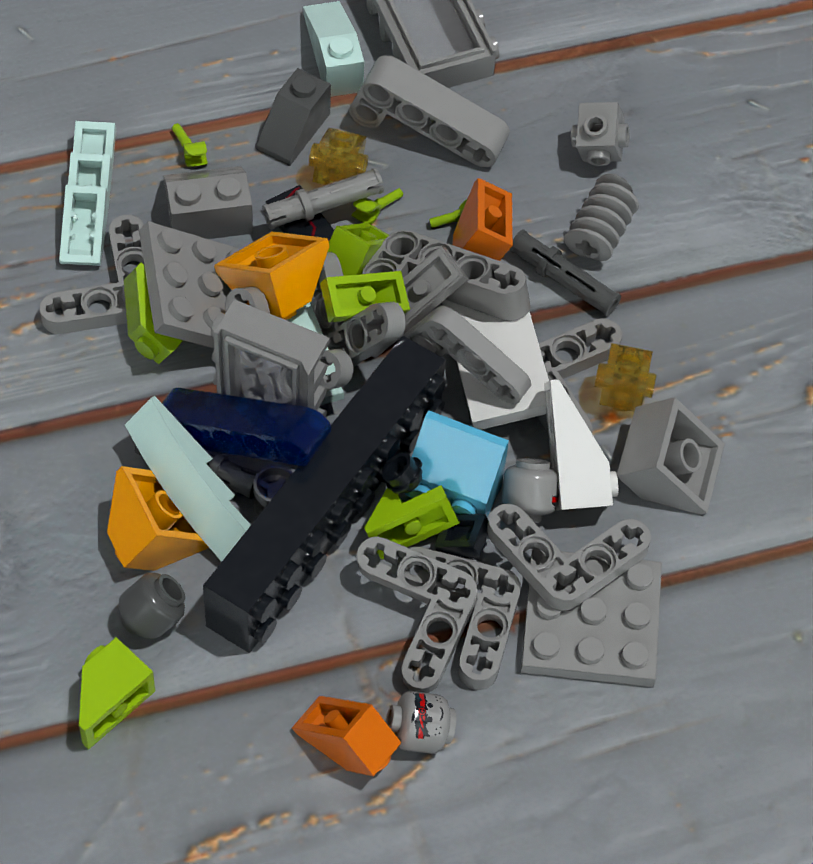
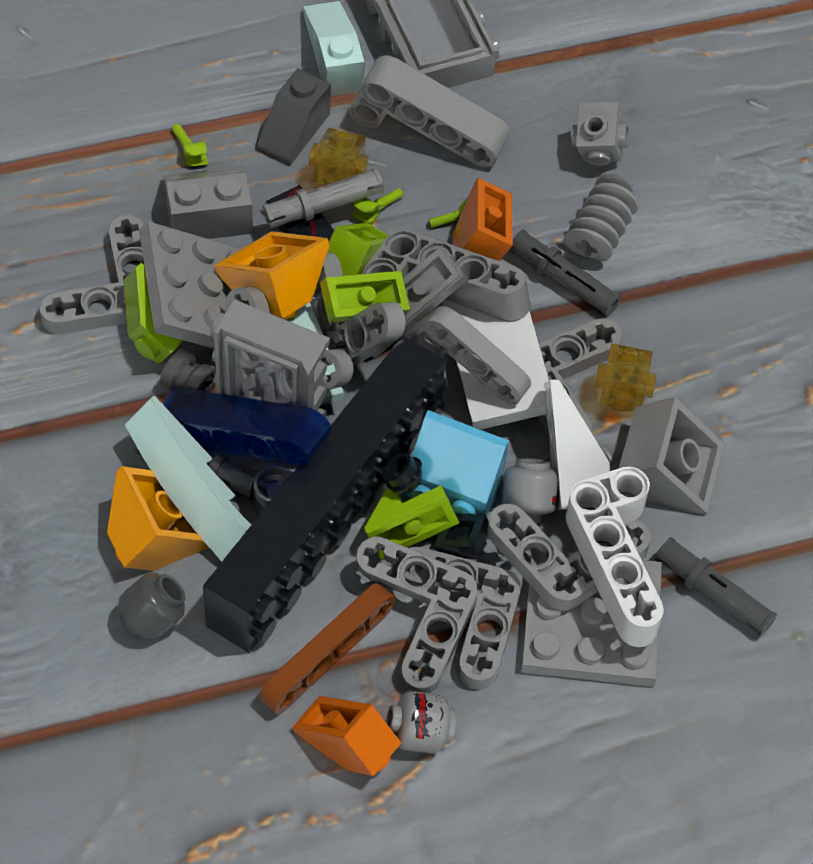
(87, 193): light aqua slope -> none
(111, 689): lime slope -> none
(185, 373): none -> flat silver wheel
(327, 648): none -> dark orange beam
(621, 559): none -> white beam
(711, 583): none -> dark grey pin

